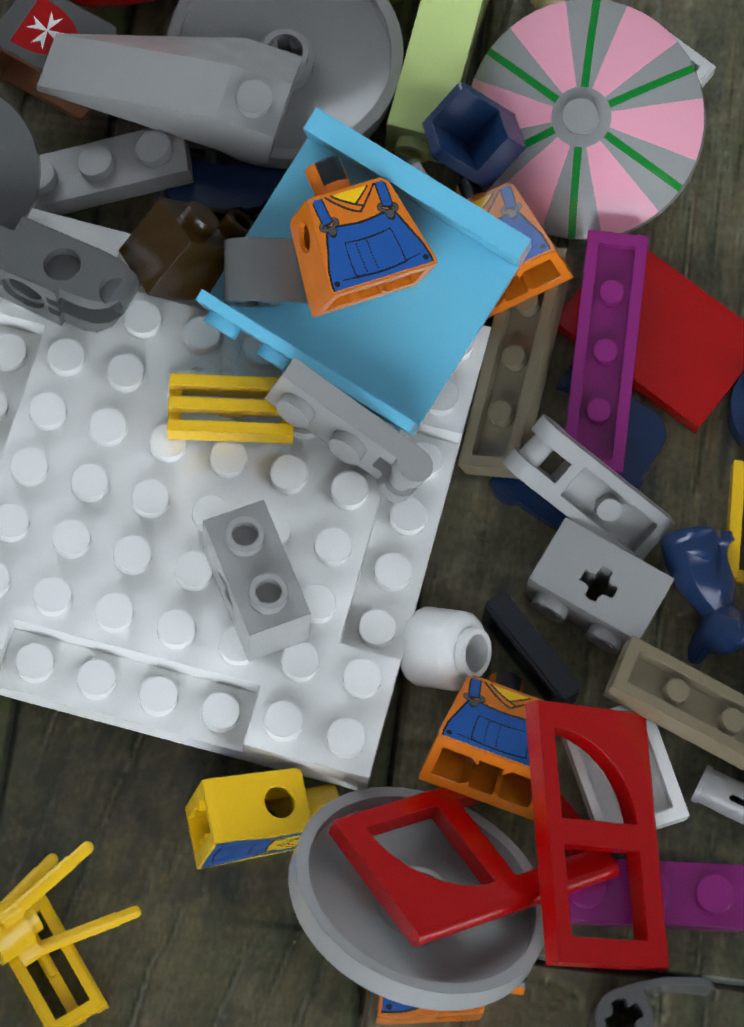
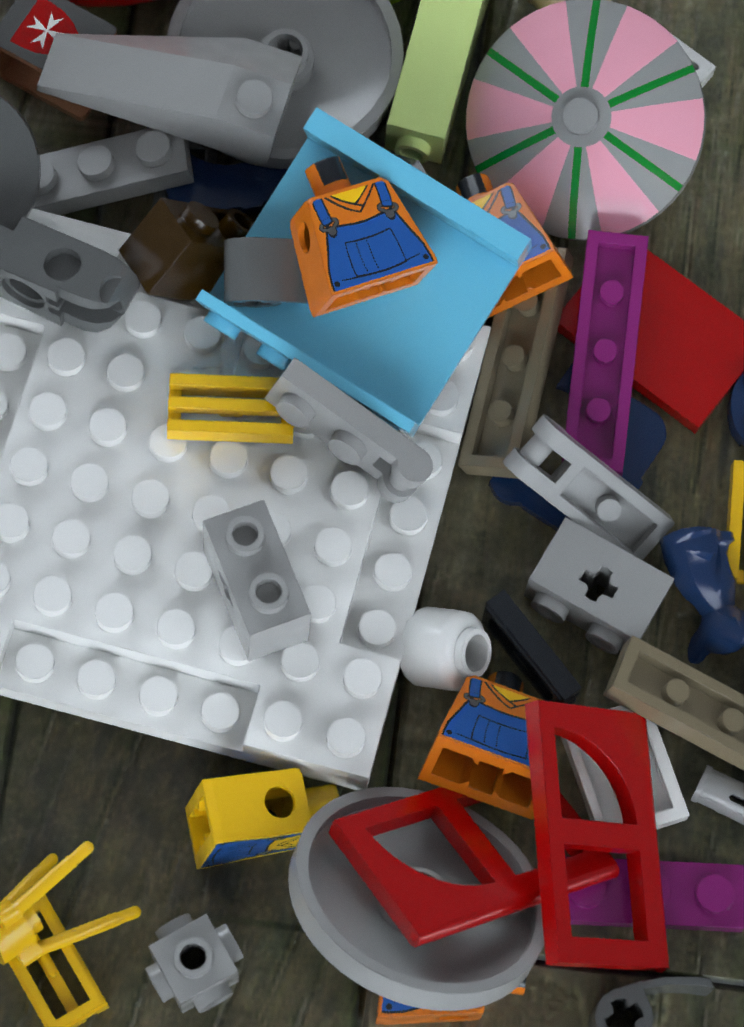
(198, 987): none -> light grey brick
(473, 135): dark blue panel -> none

